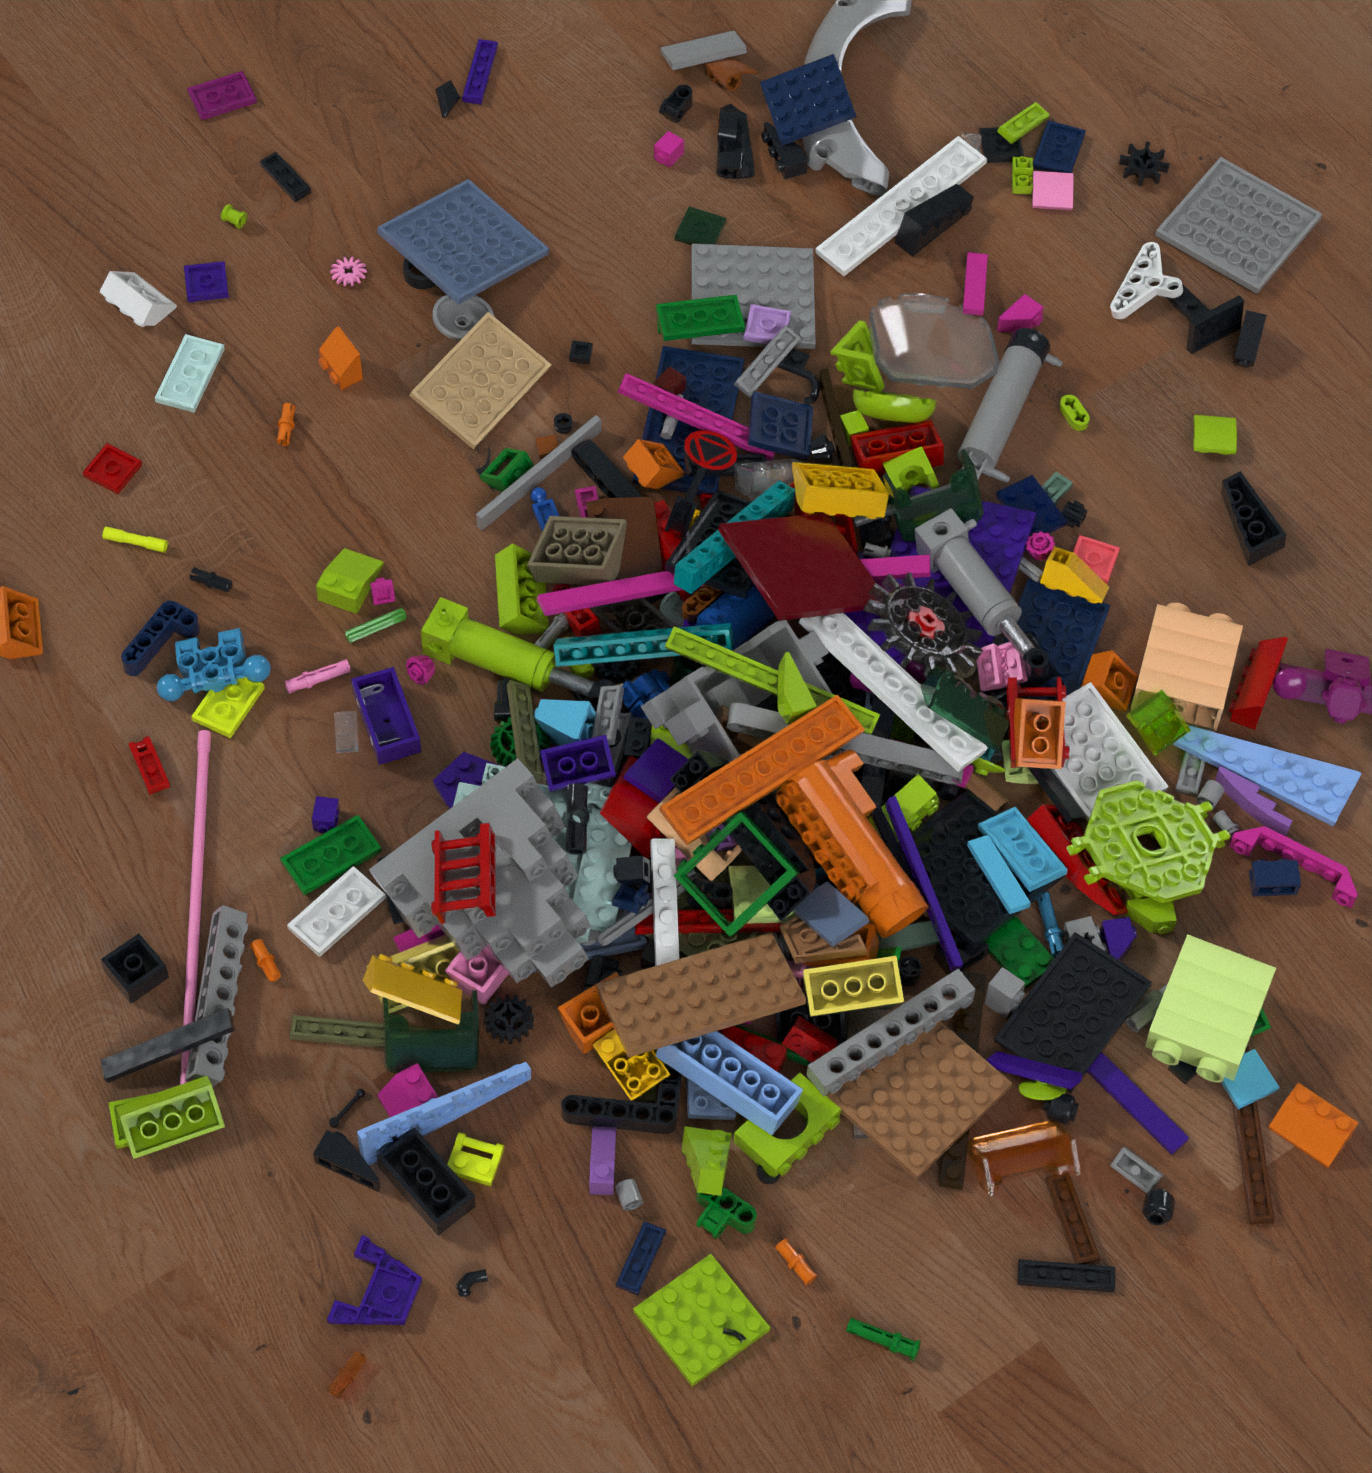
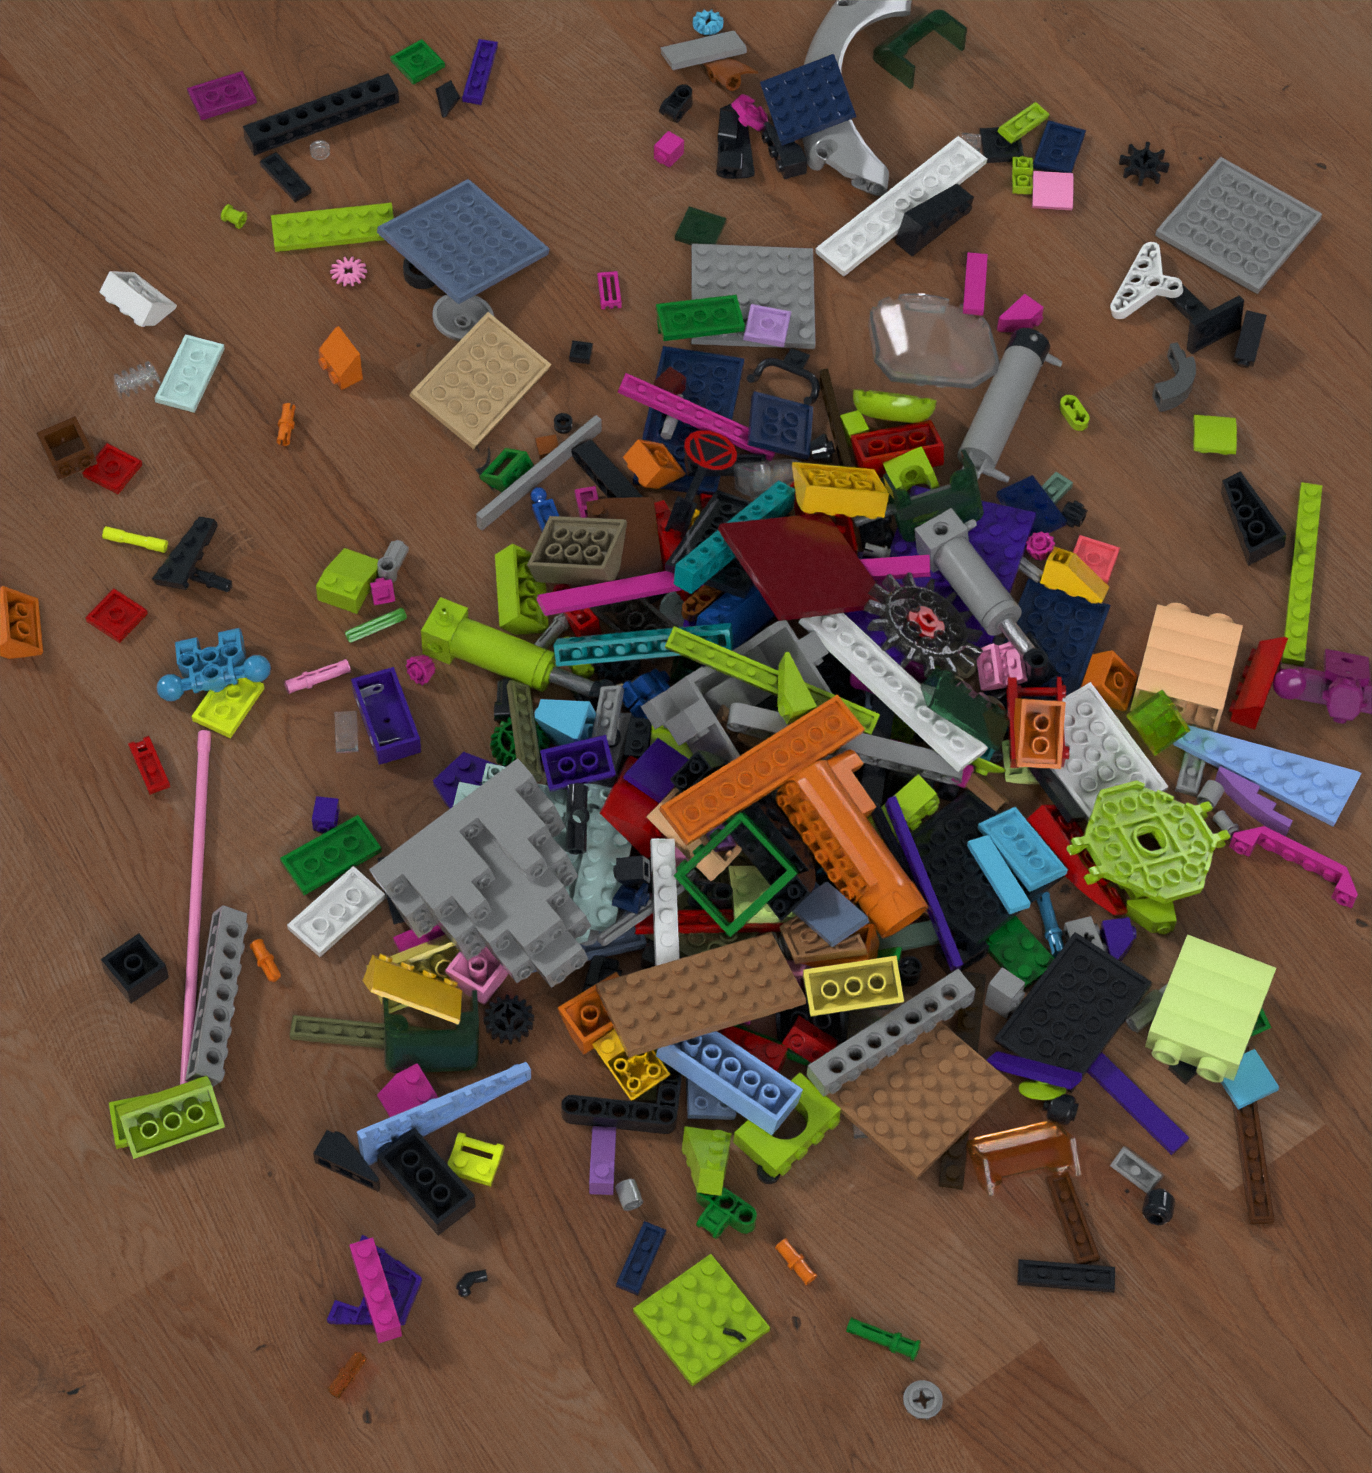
(60, 434): none -> reddish brown window
(116, 615): none -> red tile
(134, 379): none -> clear piece
(137, 657): dark blue beam -> none
(167, 1045): black tile -> none
(182, 560): none -> black wing
(206, 281): dark purple tile -> none
(319, 149): none -> clear tile
(321, 114): none -> black brick
(329, 226): none -> lime plate
(334, 1122): black hinge -> none
(375, 1290): none -> dark pink brick
(392, 560): none -> light grey piece
(417, 61): none -> green tile
(485, 880): red fence -> none
(610, 302): none -> dark pink tile
(712, 27): none -> medium azure gear
(749, 113): none -> dark pink plate
(767, 361): light grey tile -> none
(857, 359): lime bracket -> none
(891, 51): none -> clear green windscreen
(929, 1391): none -> light grey gear
(1176, 390): none -> dark grey arch
(1274, 877): dark blue brick -> none
(1302, 573): none -> lime plate
(1313, 1125): orange slope -> none

